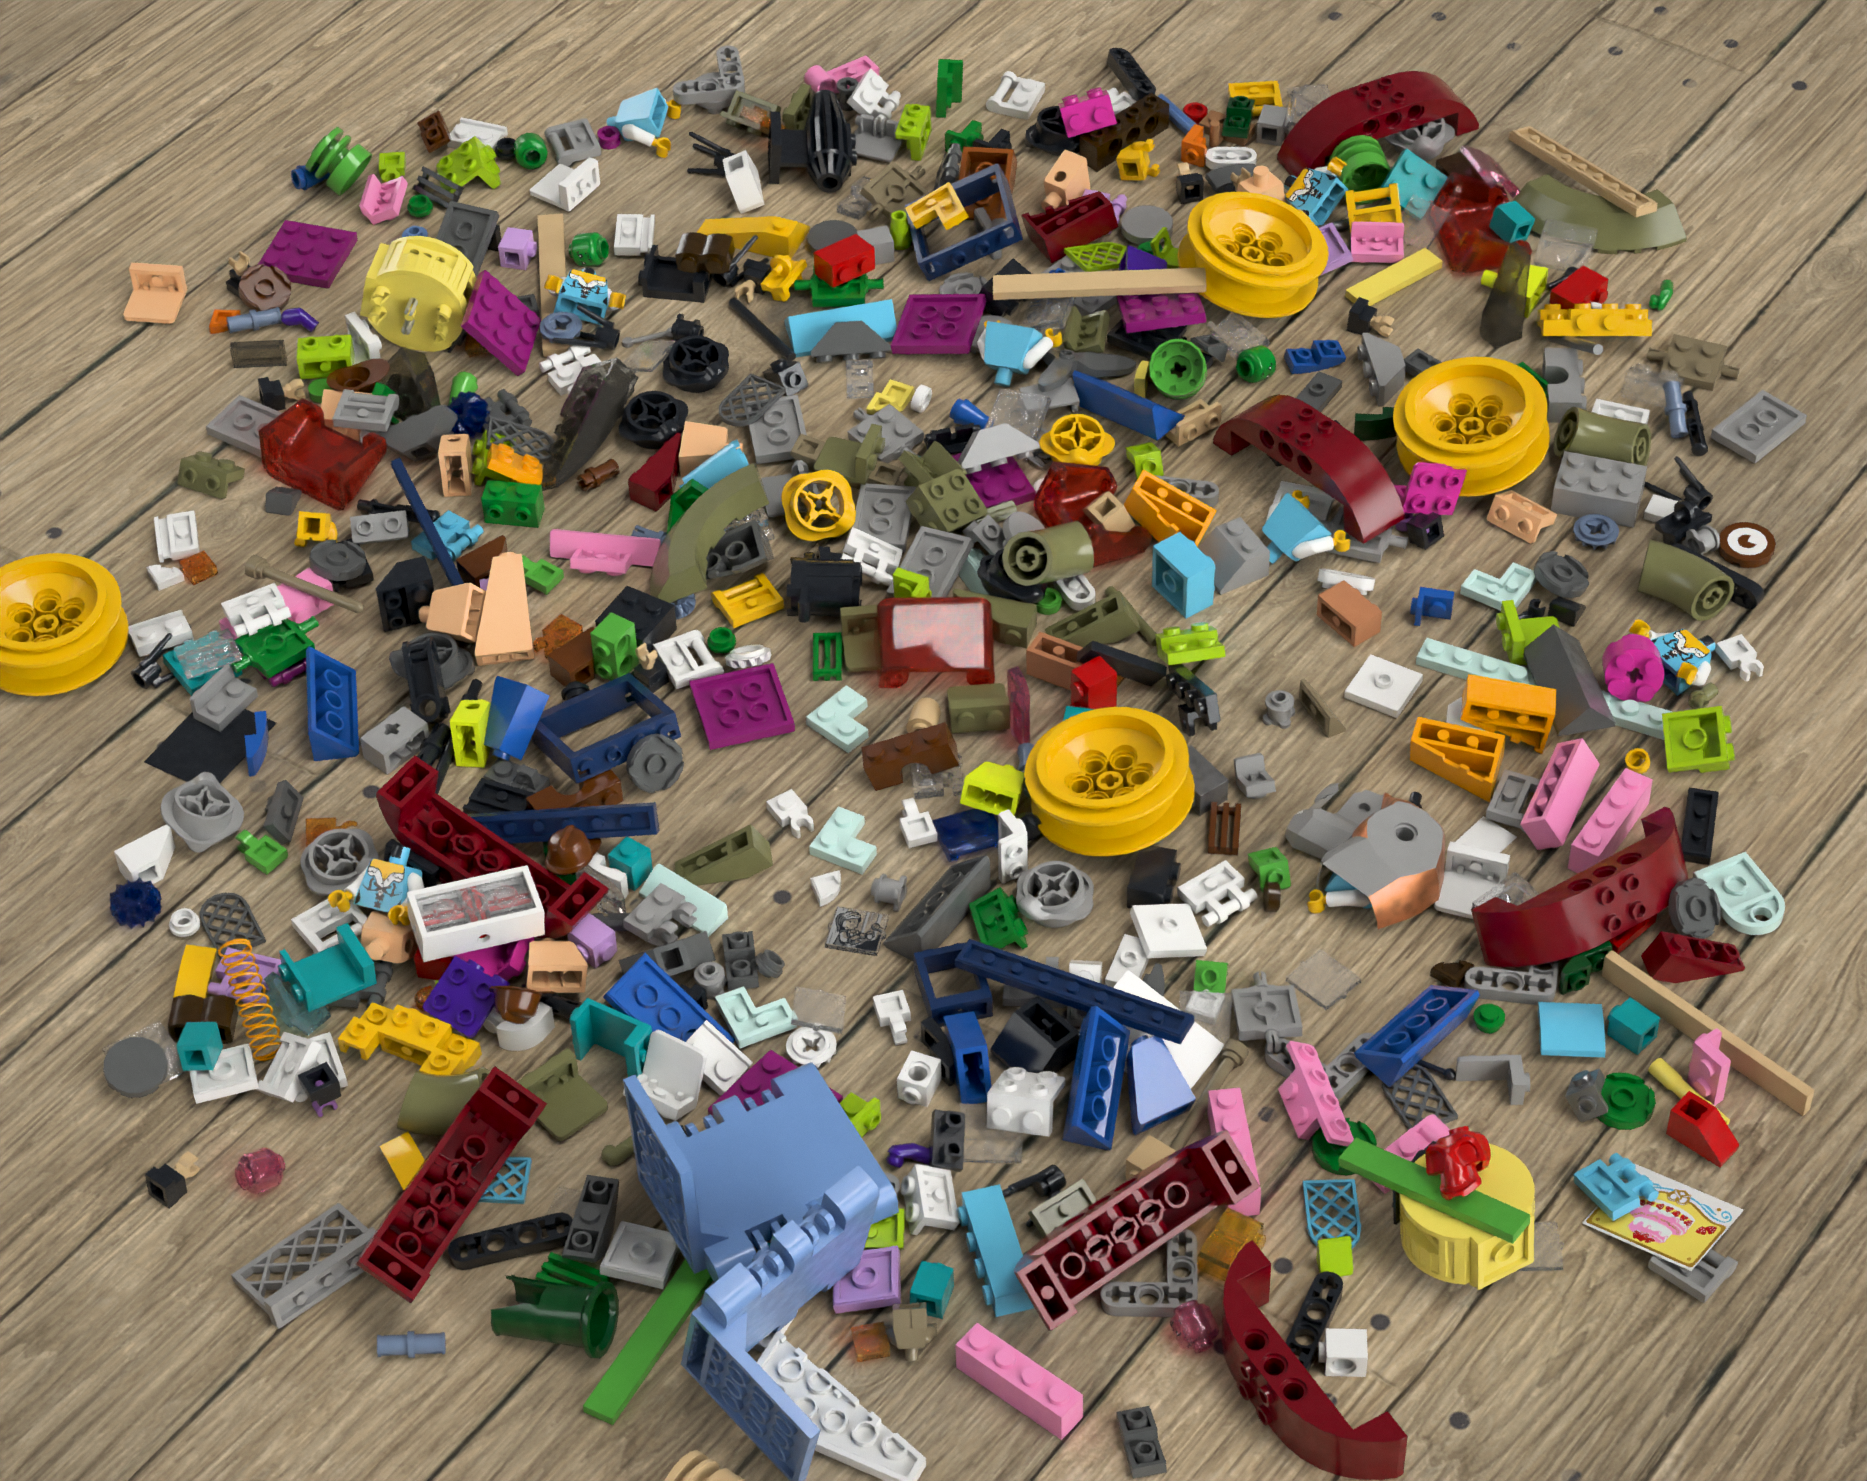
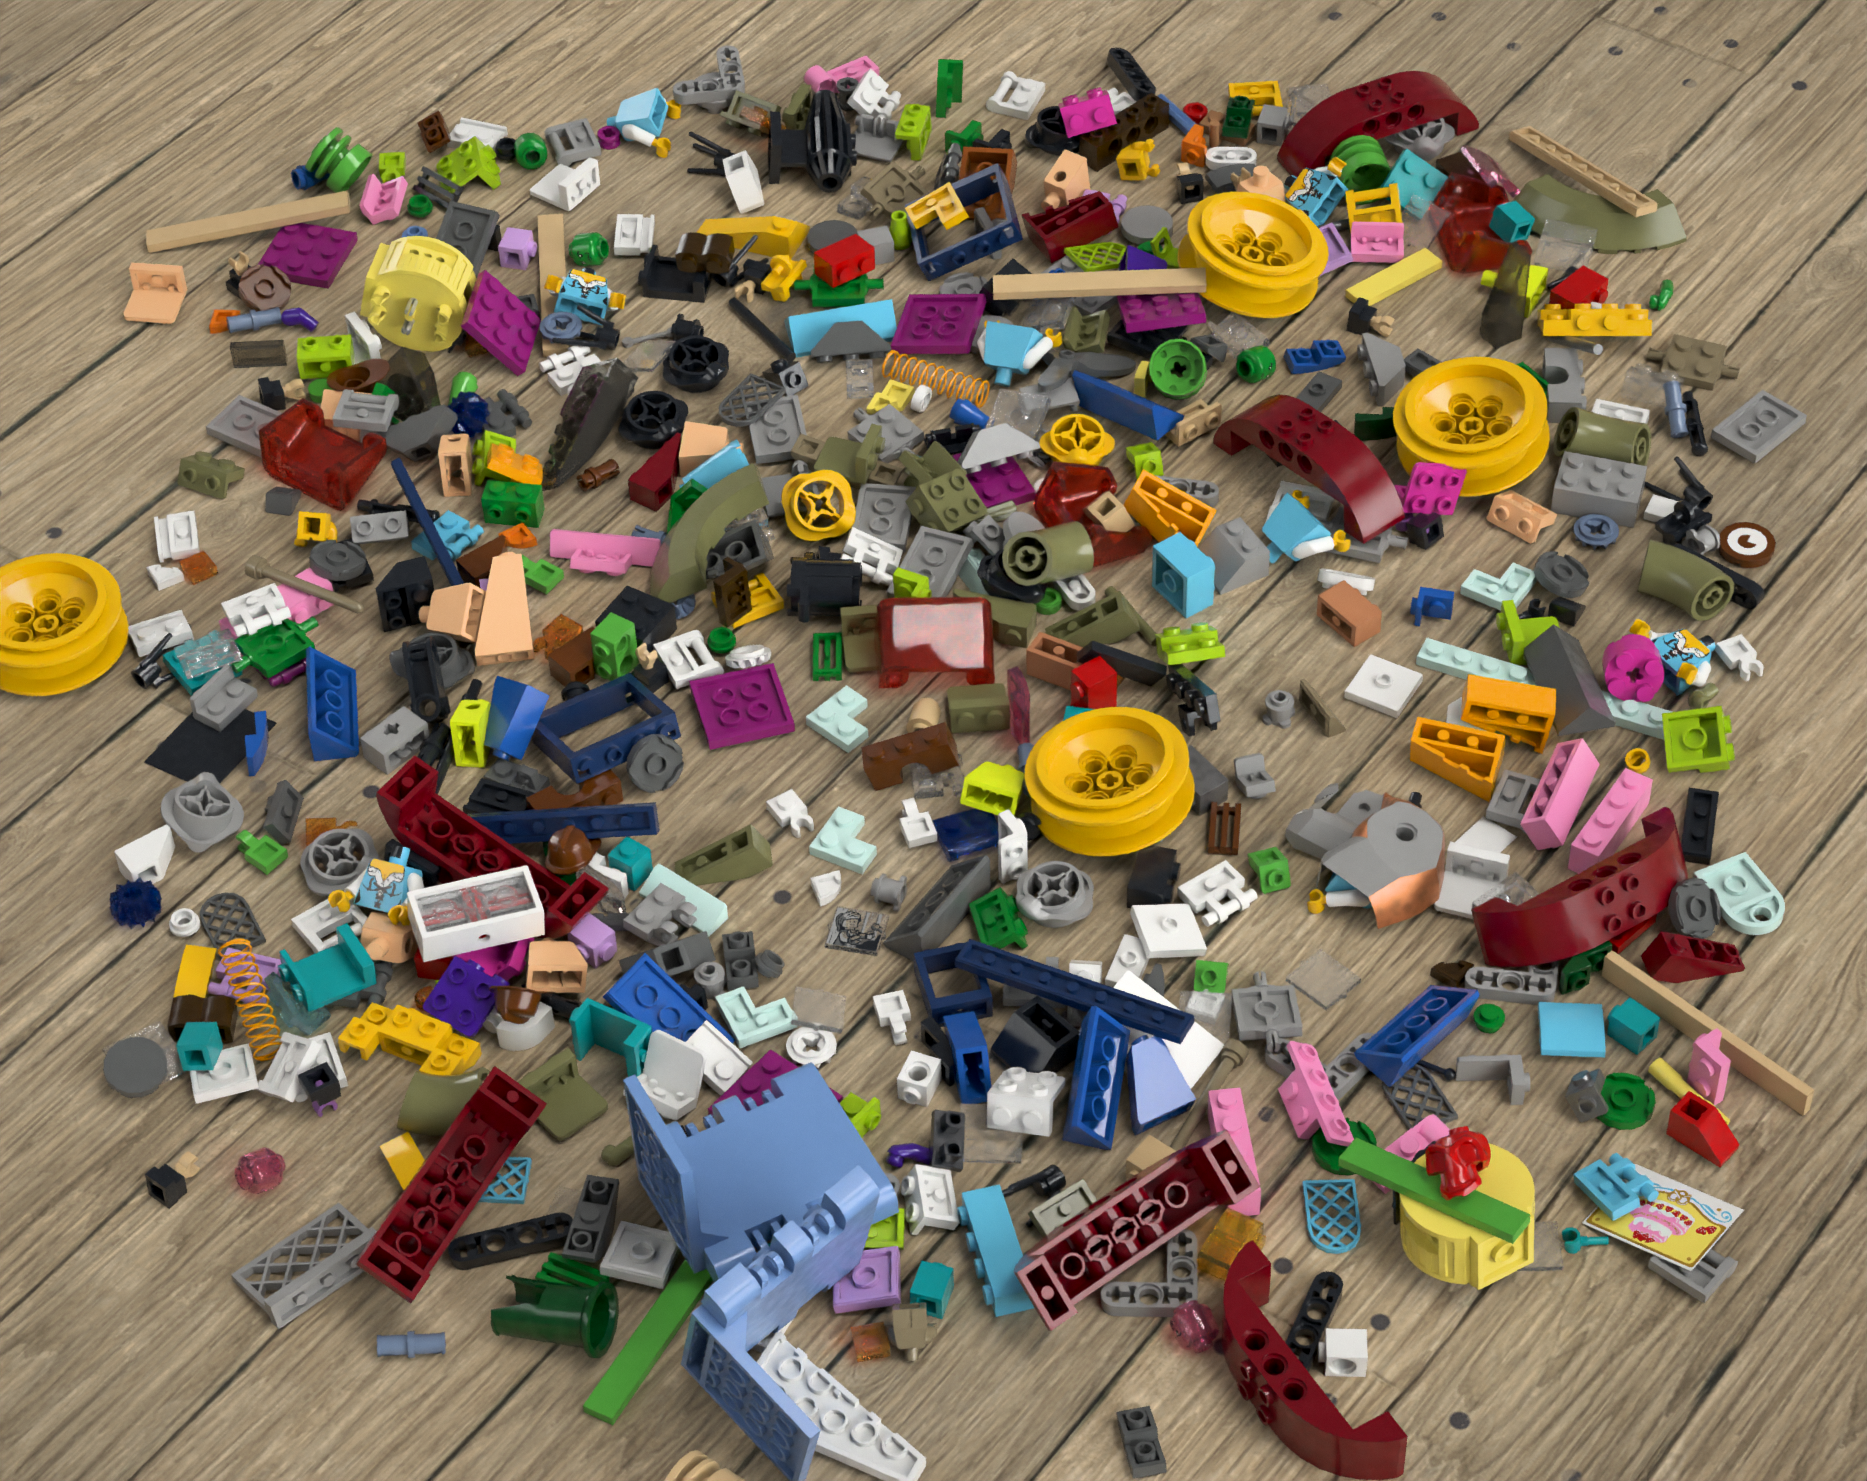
(248, 221): none -> tan tile
(519, 537): none -> orange tile
(525, 429): dark grey window -> none
(732, 592): none -> dark brown bracket
(935, 380): none -> light orange piece
(1019, 1381): bright pink brick -> none
(1271, 896): dark brown tile -> none
(1335, 1255): lime slope -> none
(1574, 1246): none -> teal hand

